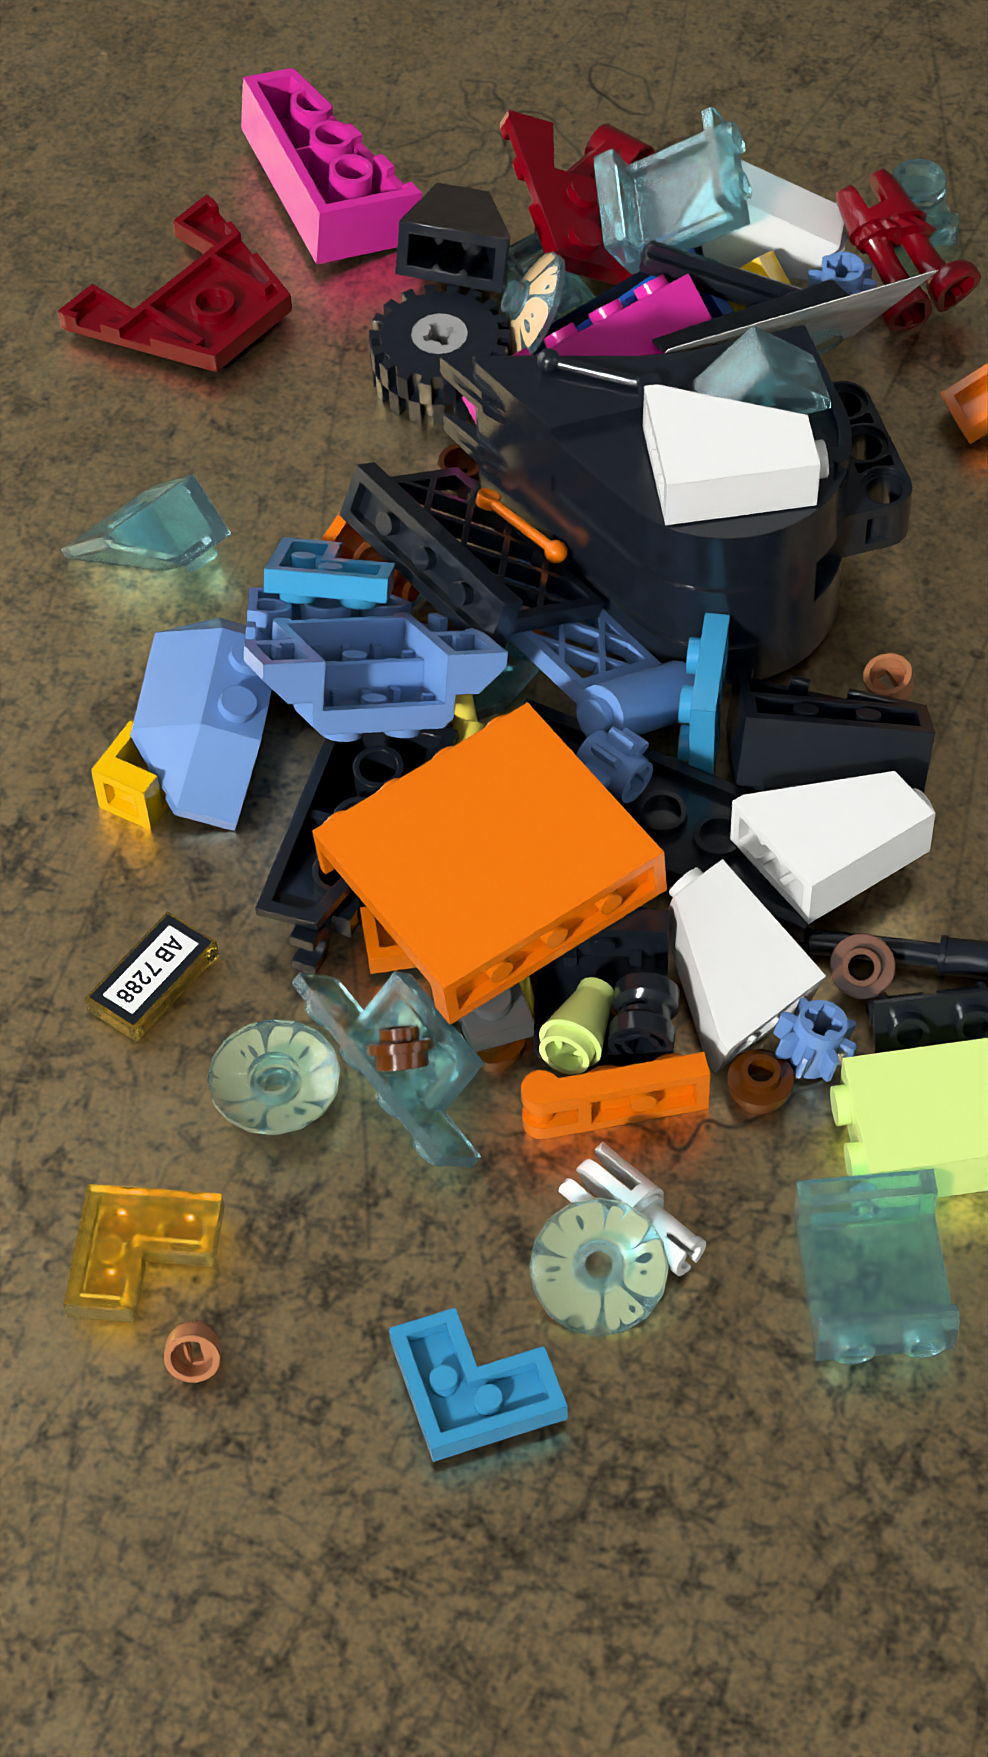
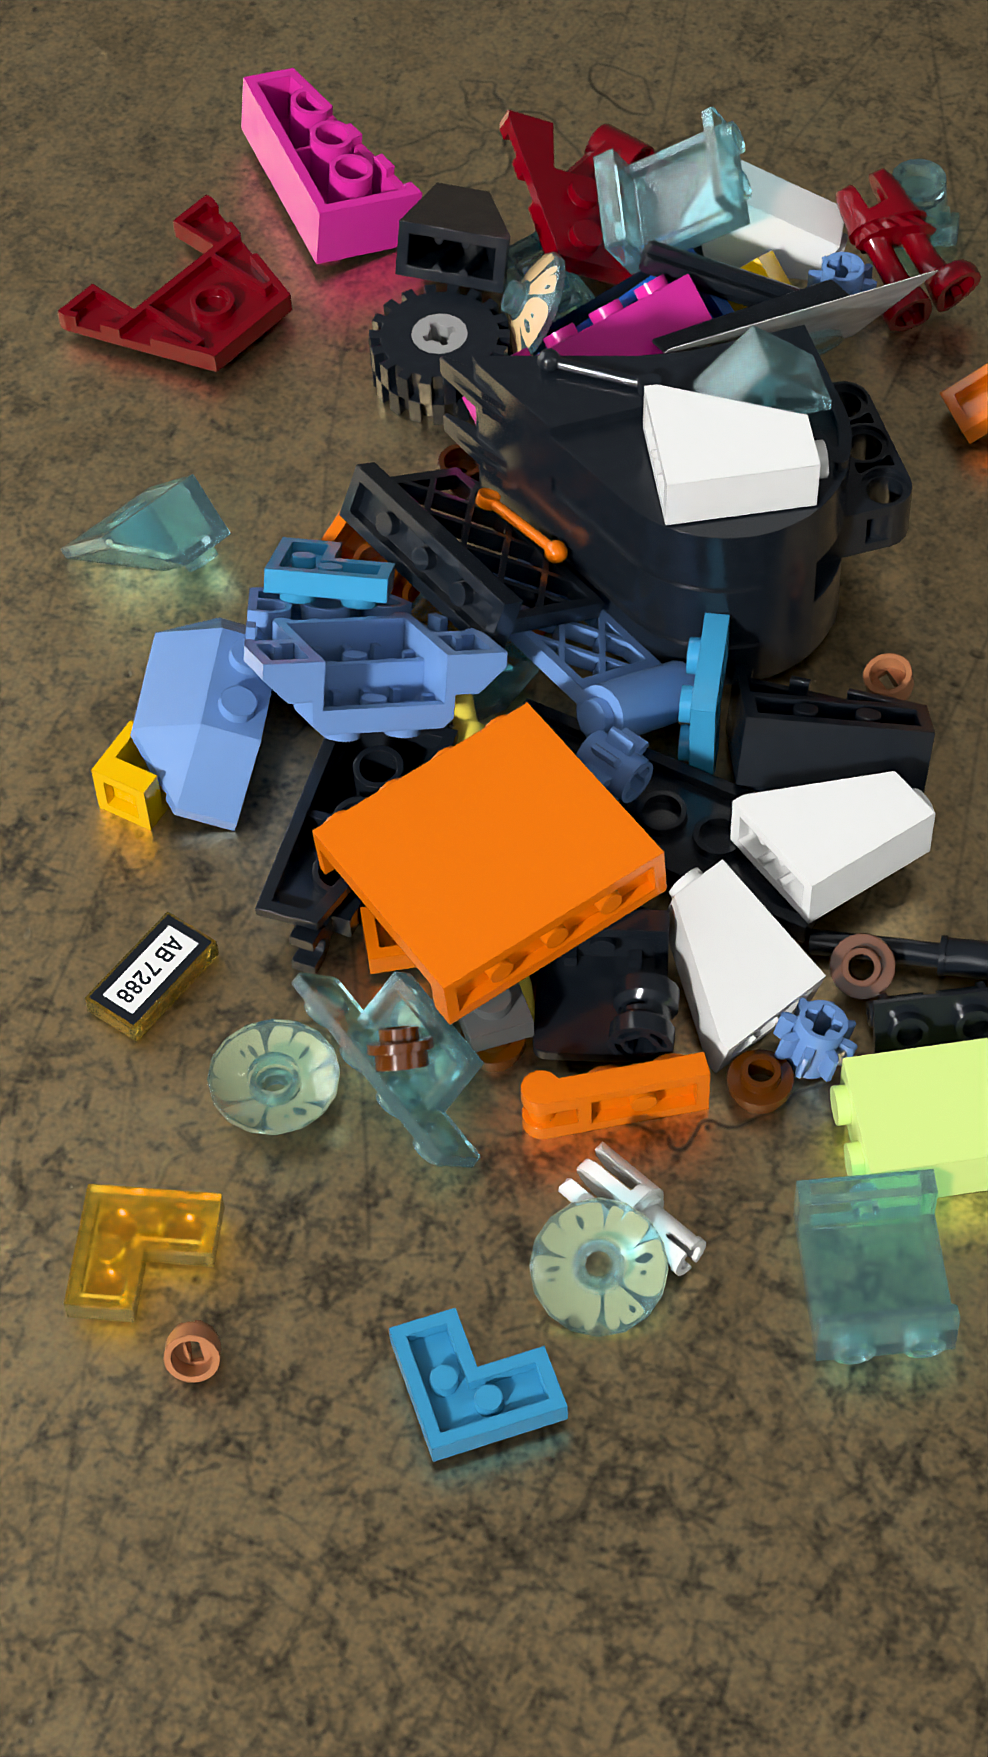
(577, 1030): yellowish green cone -> none

